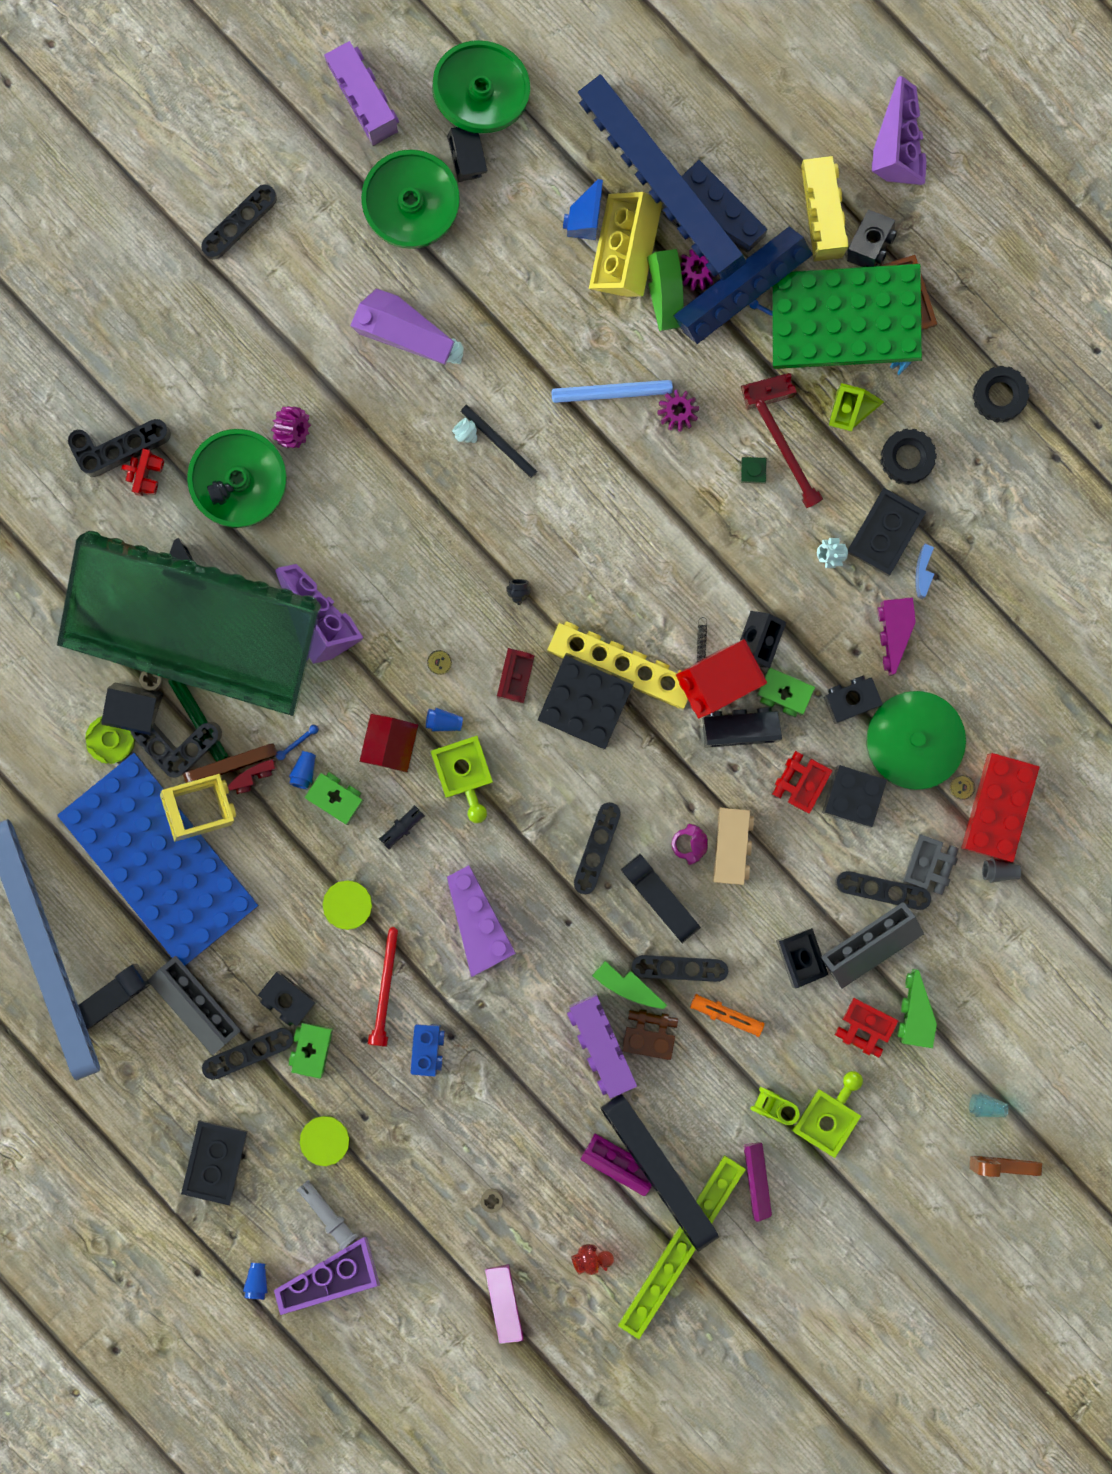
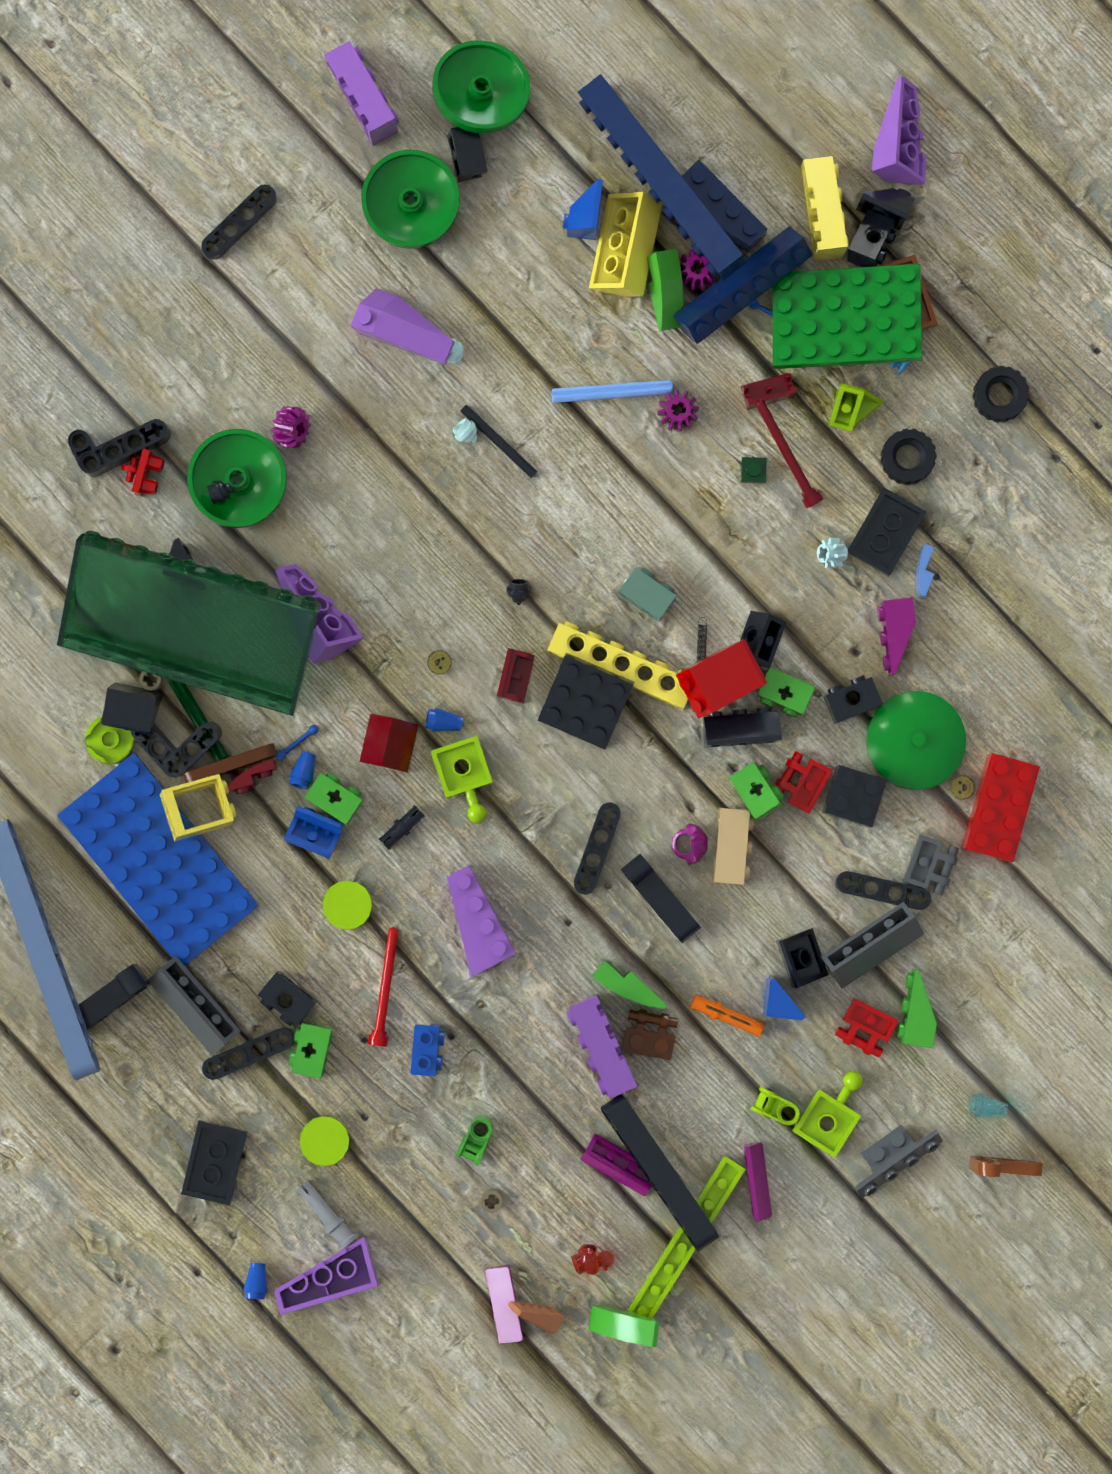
(314, 832): none -> blue bracket
(473, 1143): none -> bright green piece
(541, 1316): none -> nougat slope
(623, 1325): none -> bright green slope
(647, 593): none -> sand green brick
(679, 971): black beam -> none
(745, 784): none -> bright green brick
(778, 1003): none -> blue slope
(889, 203): none -> black slope
(893, 1155): none -> dark grey bracket
(998, 870): dark grey cone -> none

